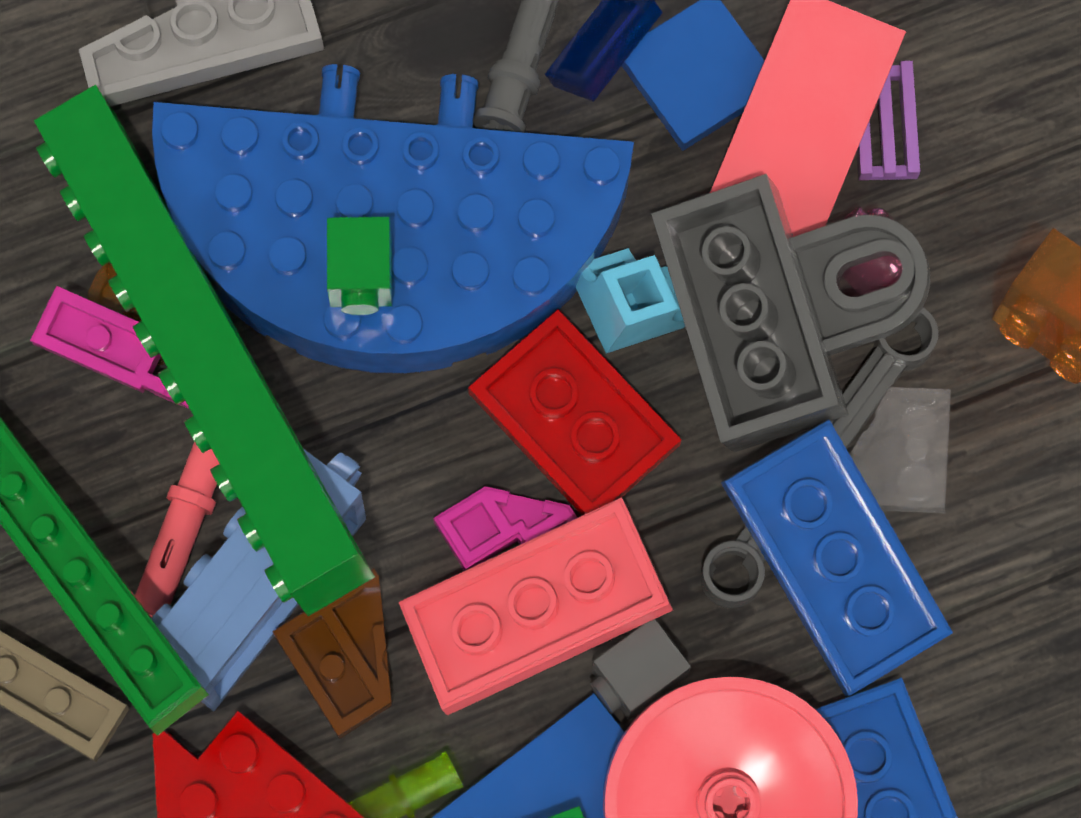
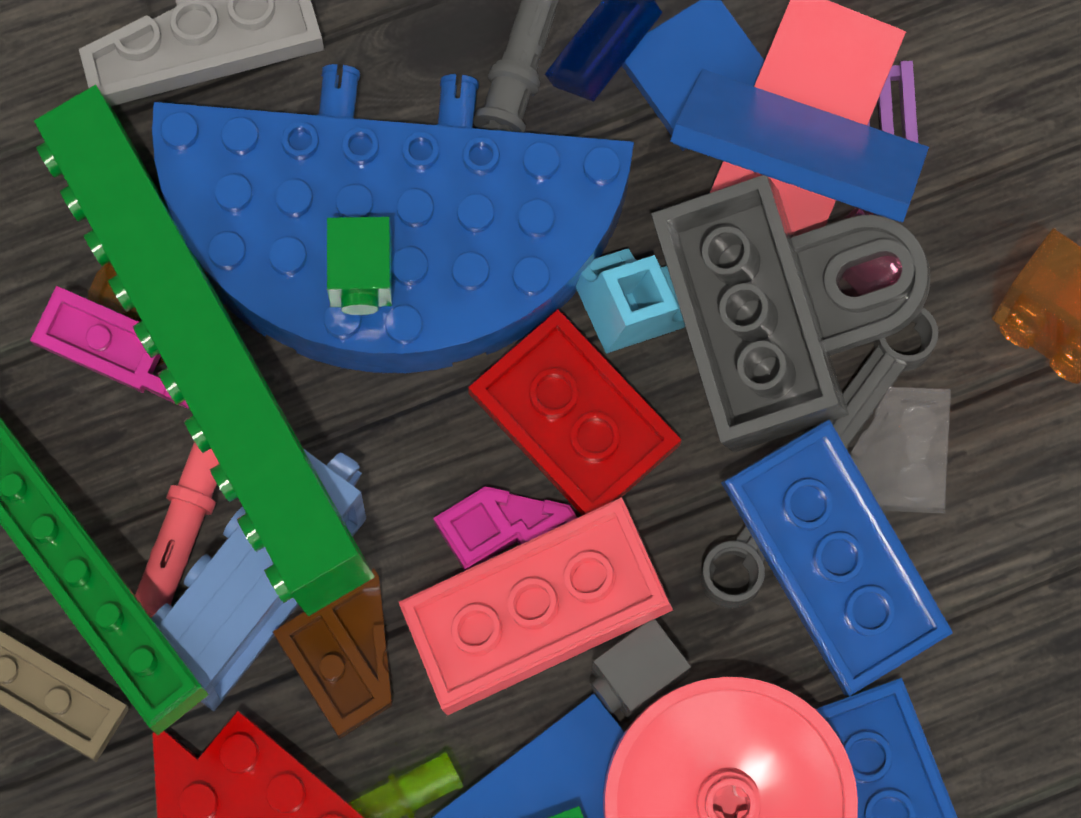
(800, 145): none -> blue tile

